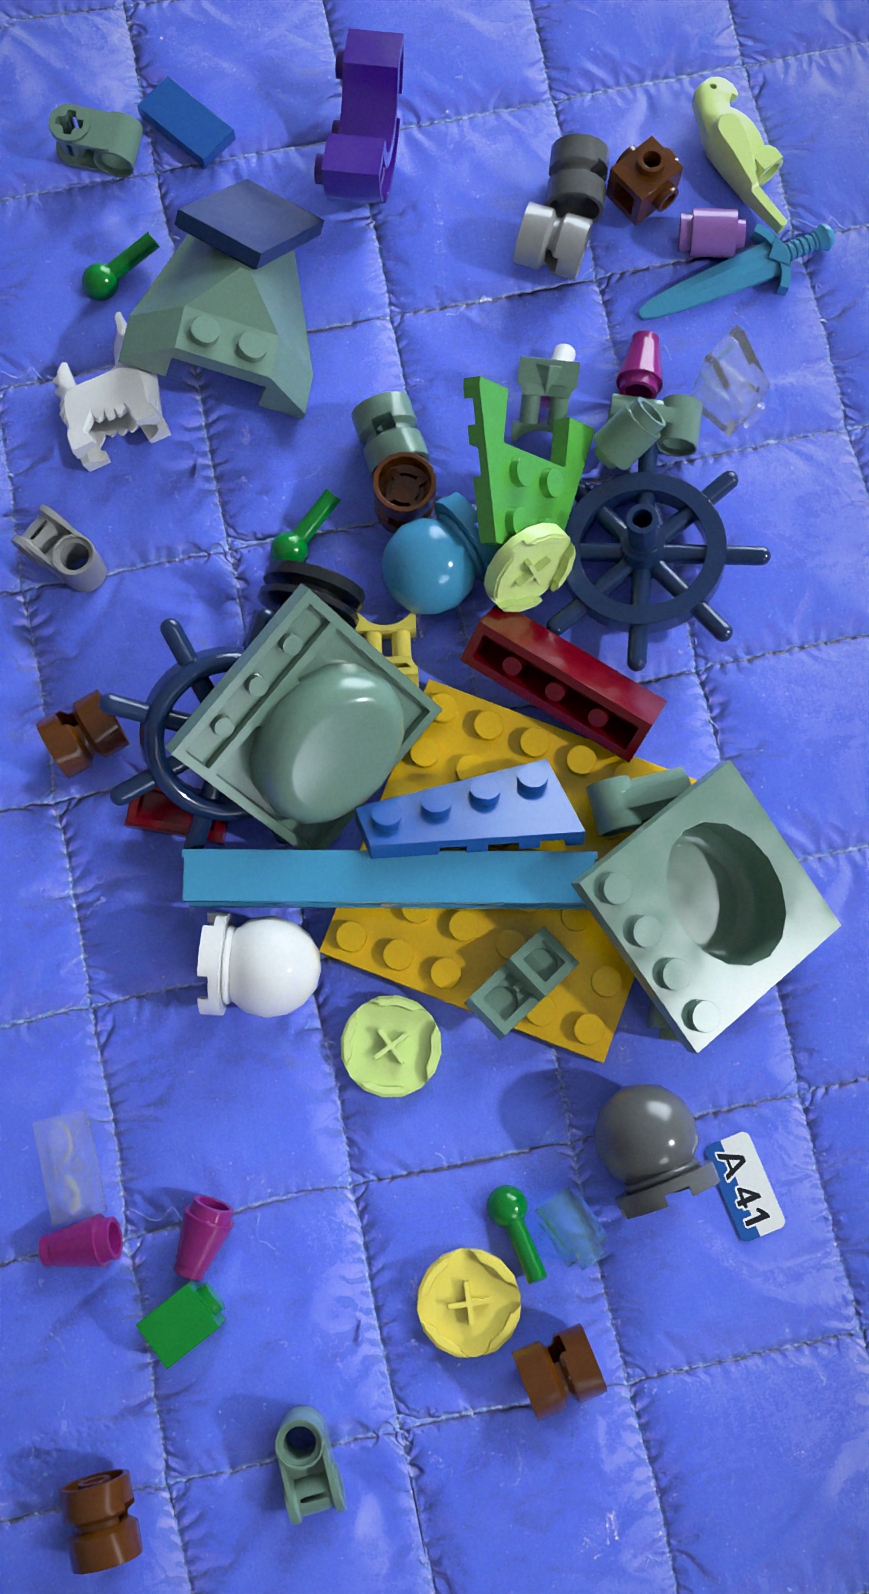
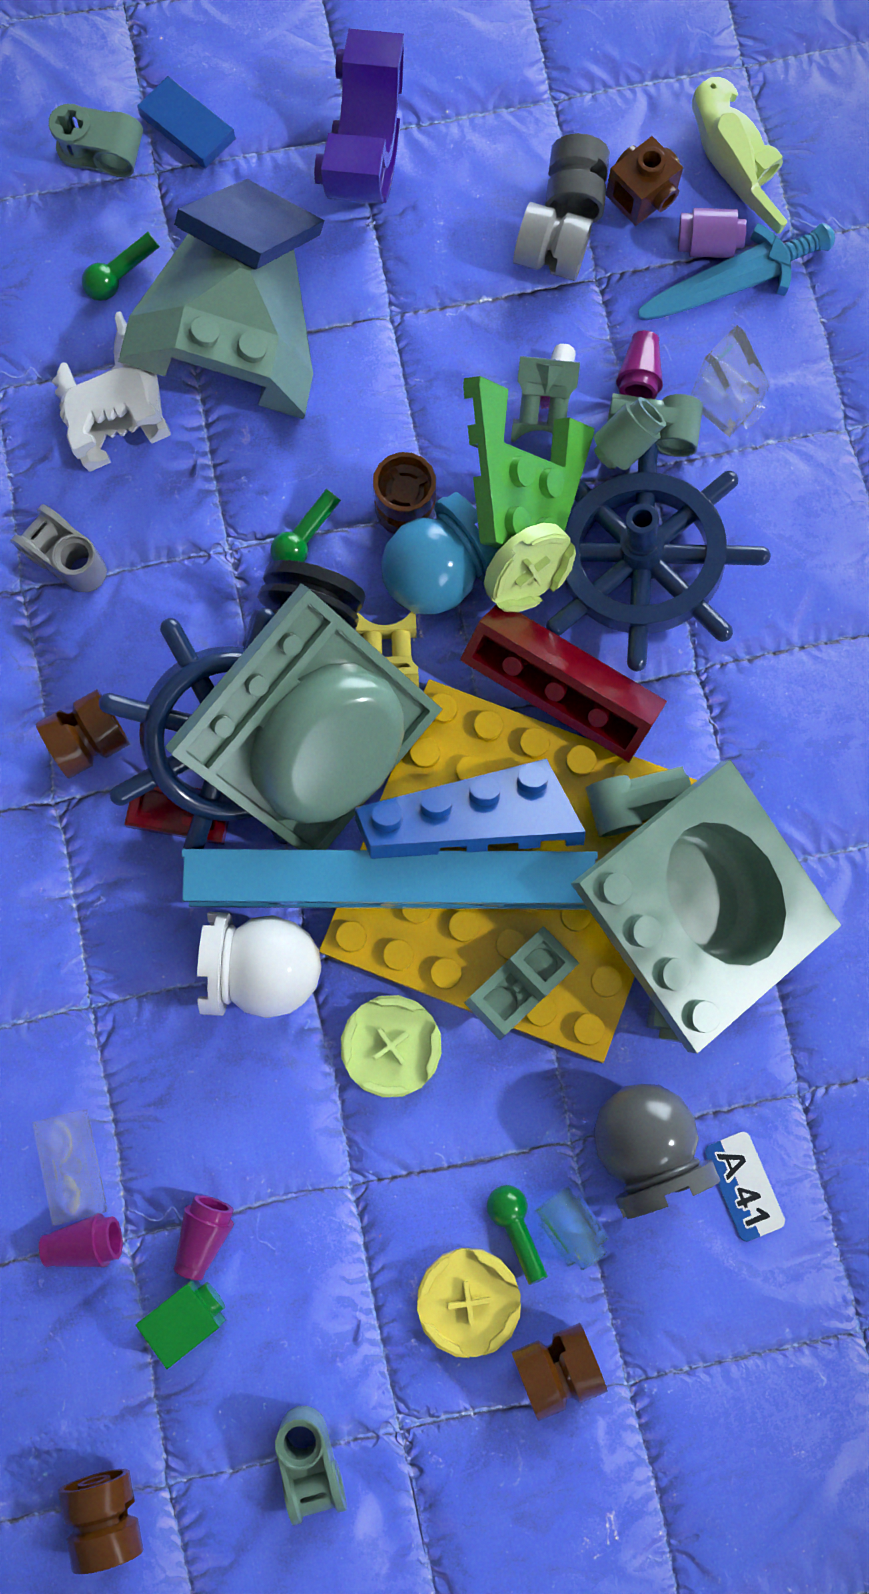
(387, 427): sand green wheel -> none

